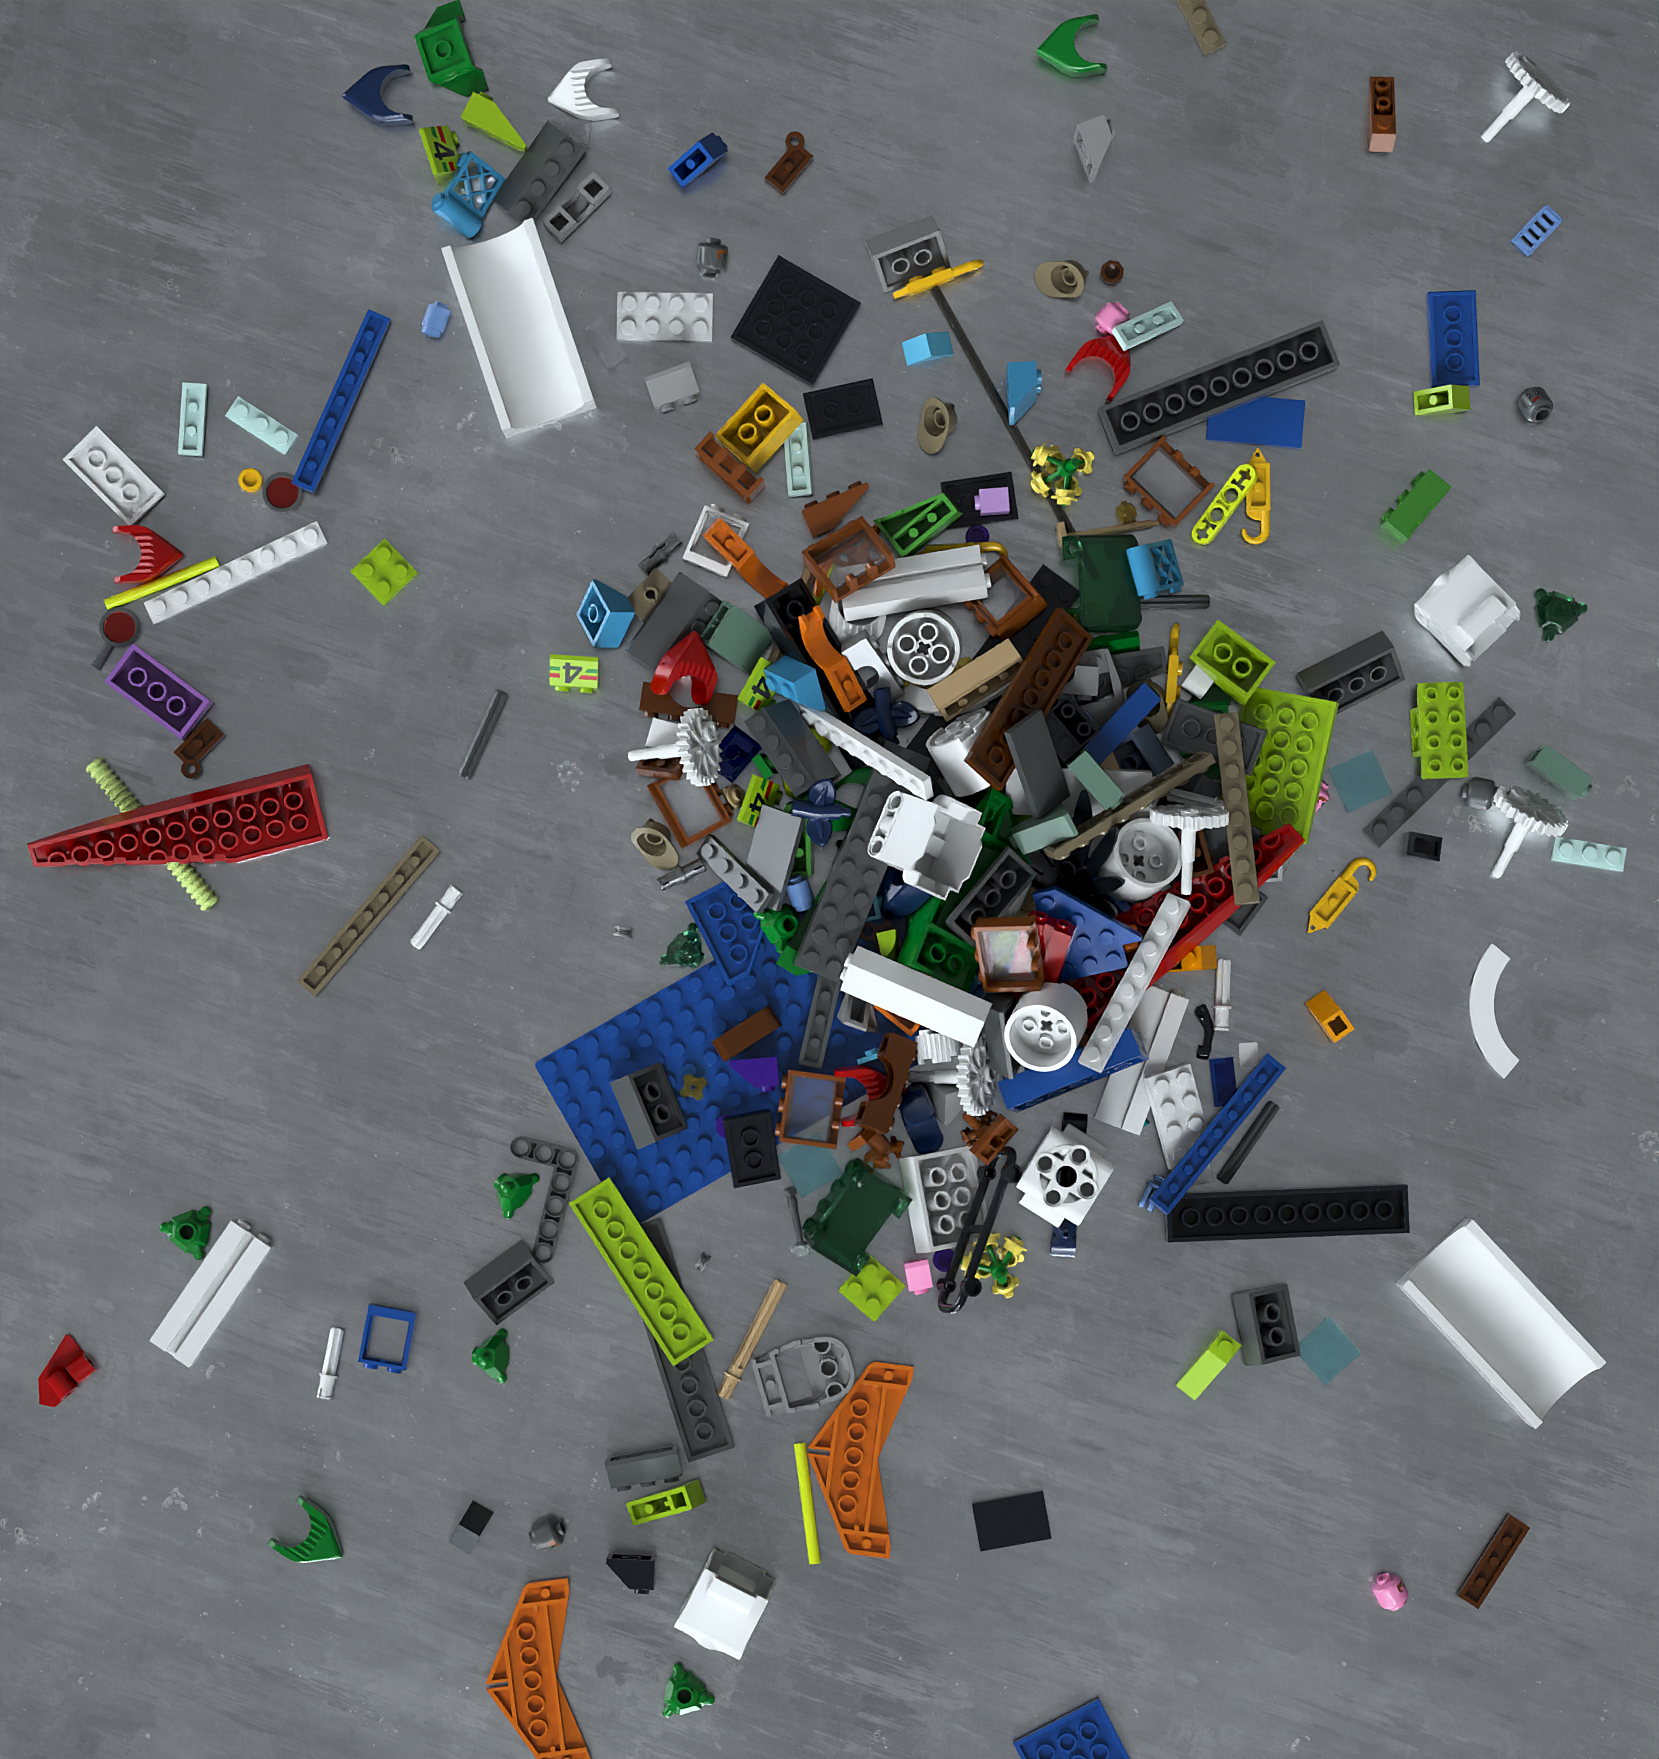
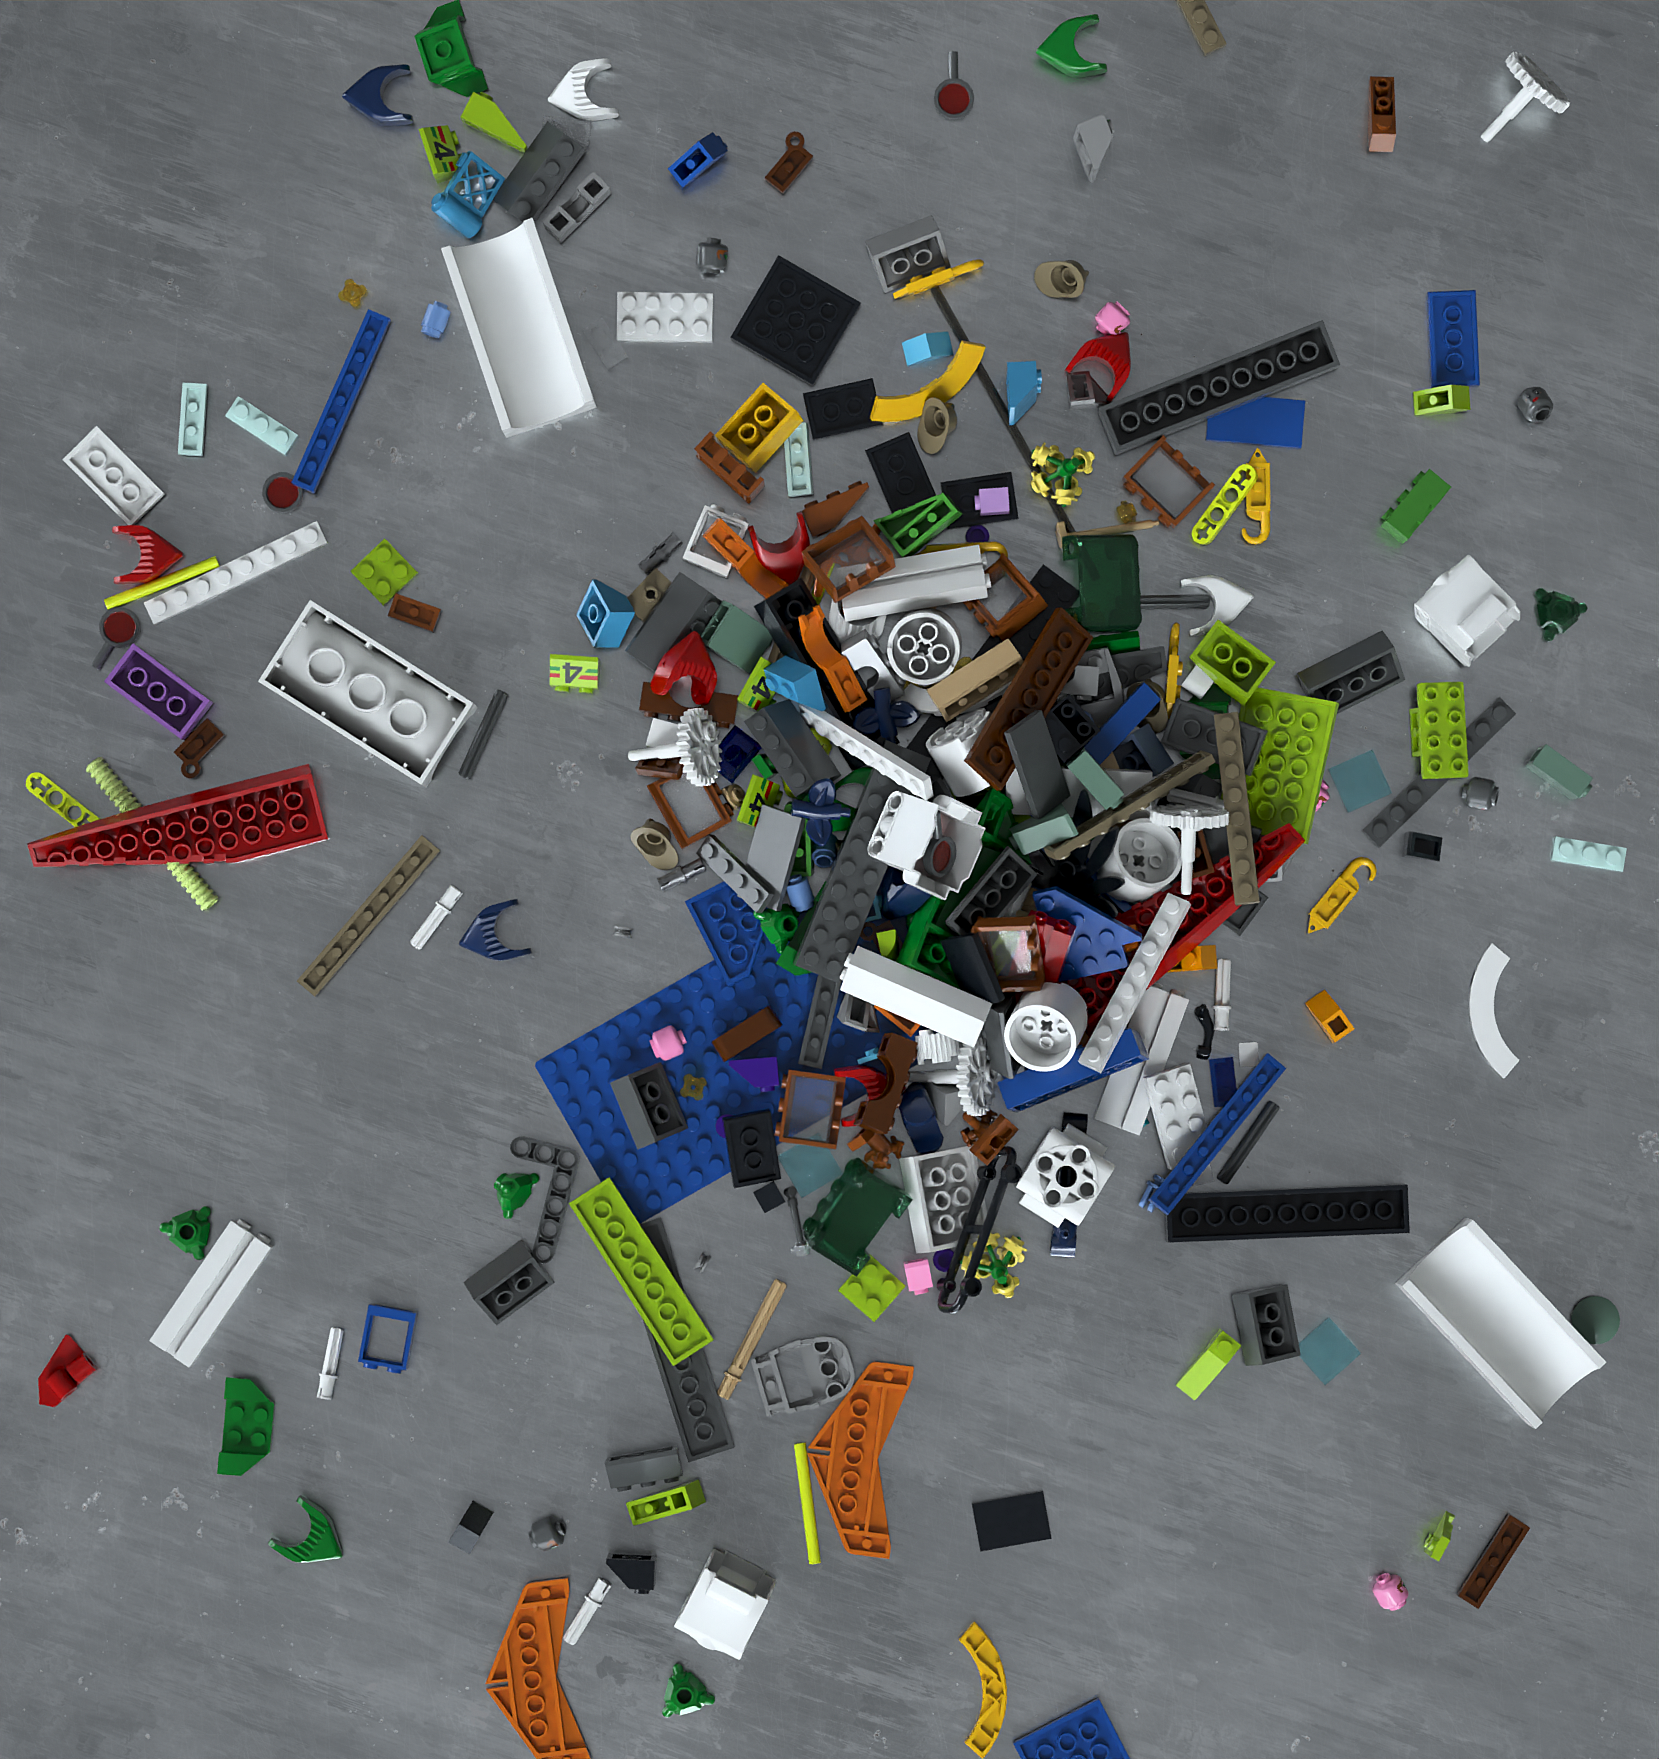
(67, 801): none -> neon yellow beam
(246, 1427): none -> green piece
(250, 480): yellow tile -> none
(353, 299): none -> clear yellow plate
(367, 693): none -> white piece
(414, 612): none -> dark orange plate
(482, 934): none -> dark blue animal
(493, 1356): green rock -> none
(589, 1607): none -> white axle
(667, 1043): none -> bright pink head
(672, 387): light grey slope -> none
(684, 949): clear green rock -> none
(769, 1197): none -> black slope
(783, 558): none -> red animal
(825, 856): none -> medium blue brick
(900, 472): none -> black tile
(940, 852): none -> dark grey piece
(944, 388): none -> yellow tile
(953, 96): none -> piece
(972, 967): none -> black tile
(994, 1689): none -> yellow tile
(1084, 391): none -> light grey slope
(1112, 272): reddish brown tile -> none
(1146, 569): dark azure piece -> none
(1147, 325): light aqua plate -> none
(1226, 596): none -> white animal
(1438, 1542): none -> lime wing
(1528, 813): white gear -> none
(1551, 215): medium blue slope -> none
(1596, 1319): none -> sand green dish

